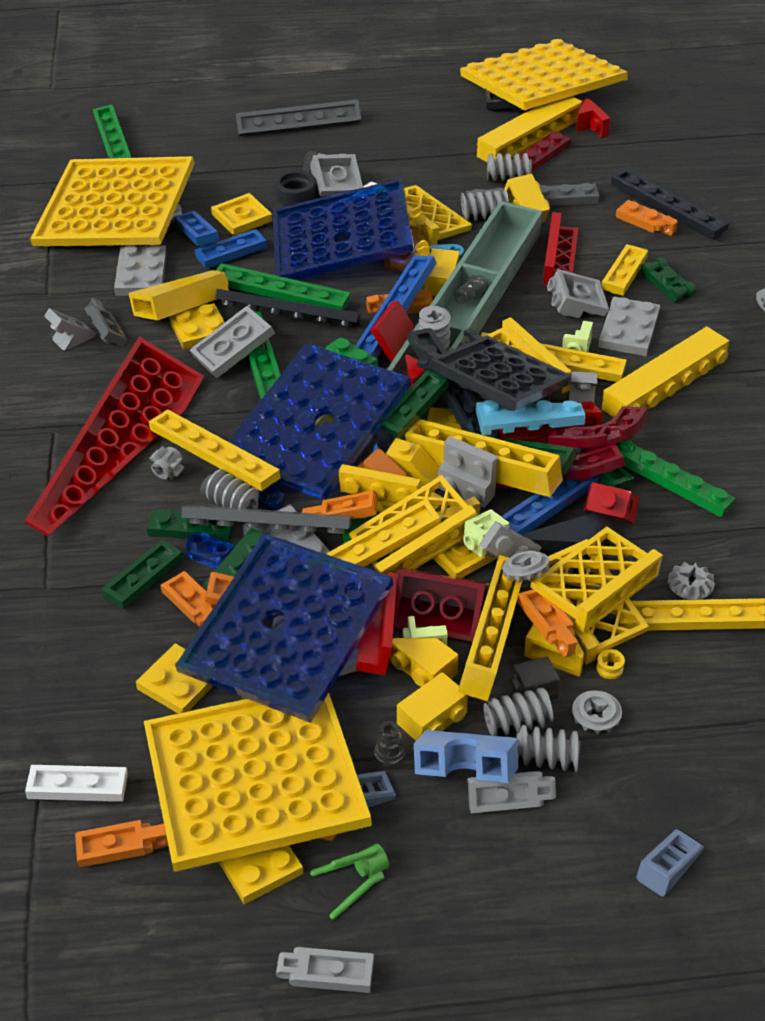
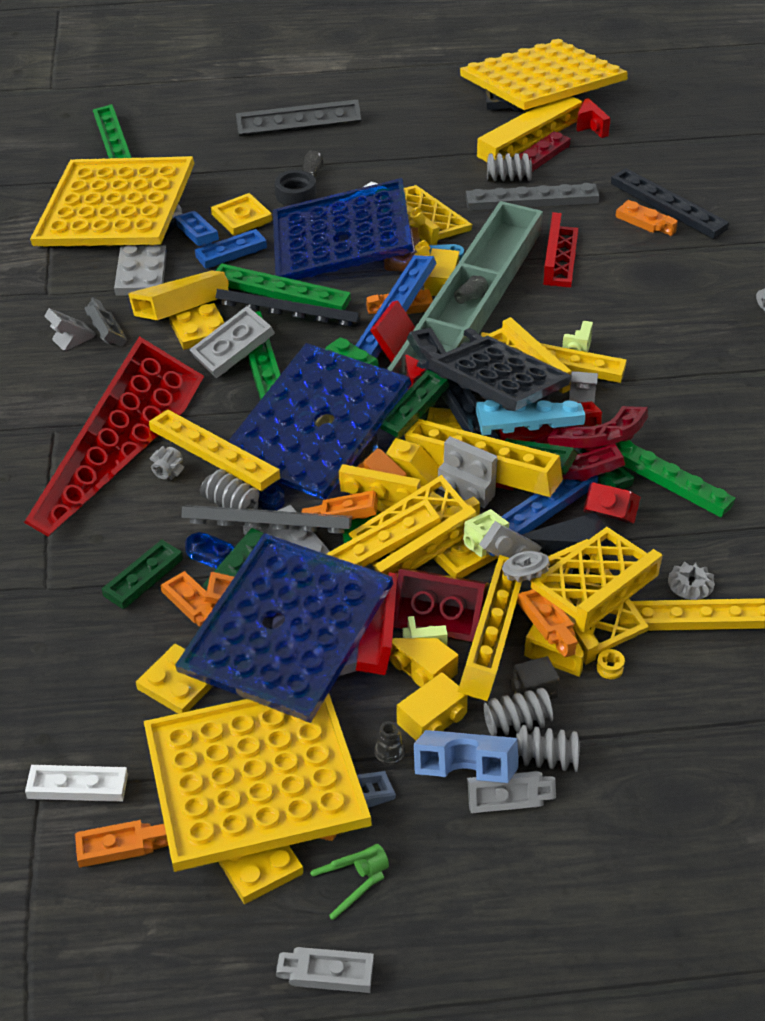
(171, 525): dark green plate -> none
(335, 173): light grey plate -> none
(439, 320): light grey piece -> none
(480, 204): light grey piece -> none
(527, 193): yellow brick -> none
(577, 294): light grey plate -> none
(601, 702): light grey gear -> none
(624, 269): yellow plate -> none
(629, 326): light grey plate -> none
(663, 878): sand blue slope -> none
(667, 280): dark green plate -> none
(667, 372): yellow brick -> none

